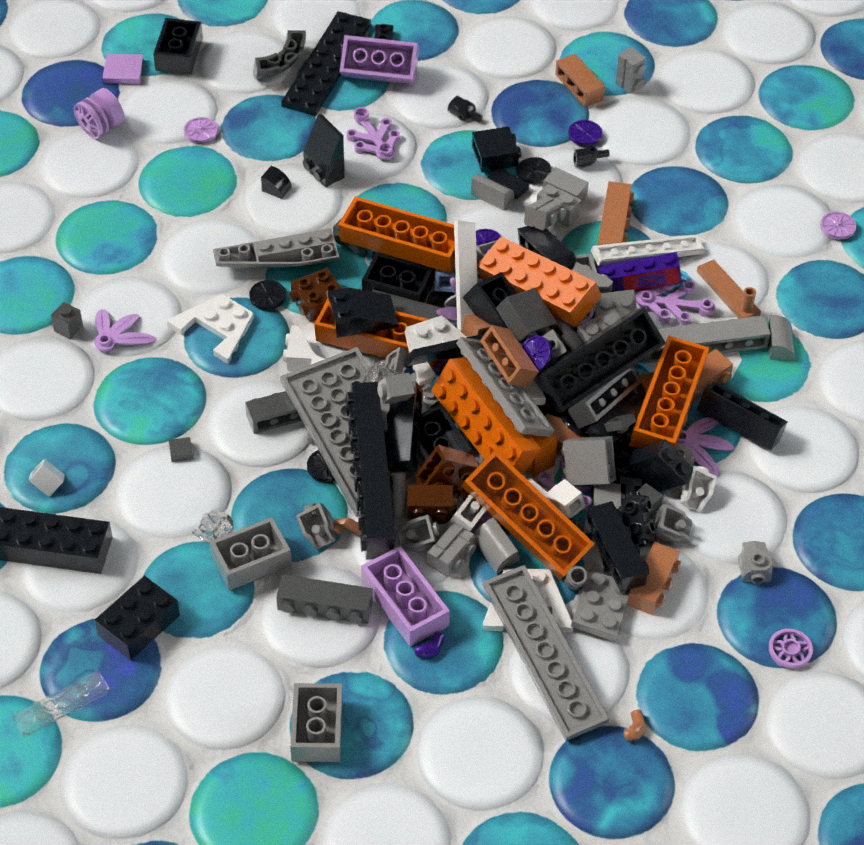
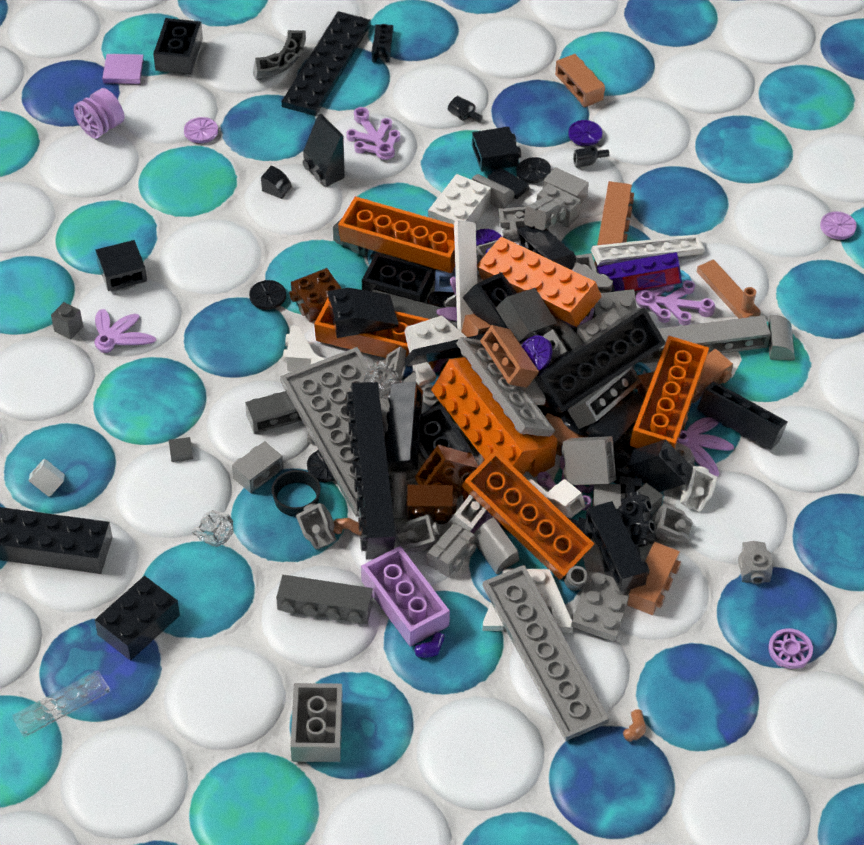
(121, 265): none -> black brick
(220, 317): white wing -> none
(250, 553): light grey brick -> none
(257, 467): none -> light grey brick
(280, 252): light grey wedge -> none
(290, 477): none -> black tyre
(379, 60): lavender brick -> none
(395, 388): light grey brick -> none
(461, 201): none -> white brick
(511, 219): none -> light grey plate
(620, 423): dark grey plate -> none
(630, 70): light grey brick -> none

